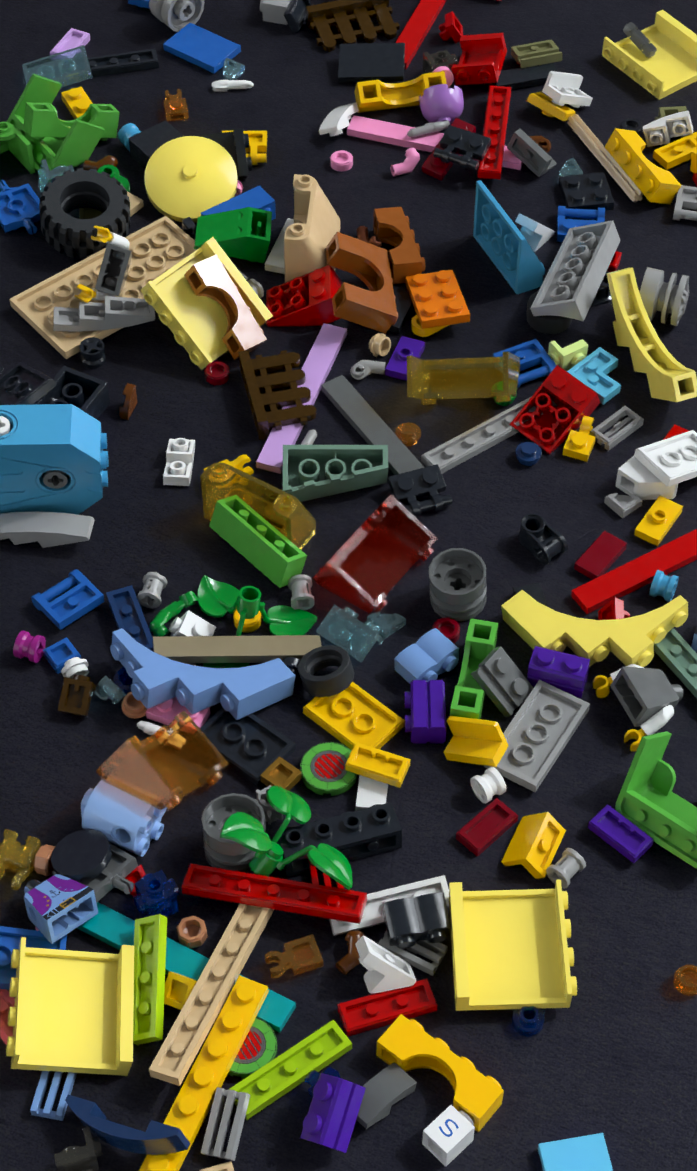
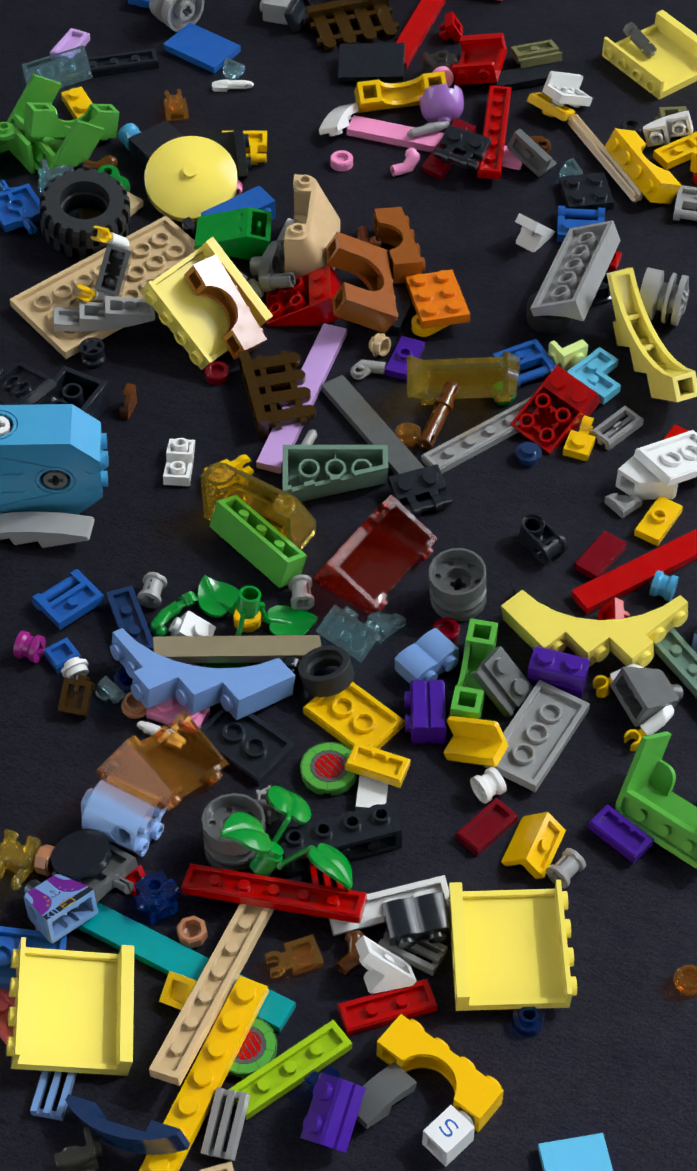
(149, 978): lime plate -> none
(268, 268): none -> dark grey connector
(281, 774): pearl gold plate -> none
(442, 406): none -> reddish brown pin
(505, 243): dark azure slope -> none

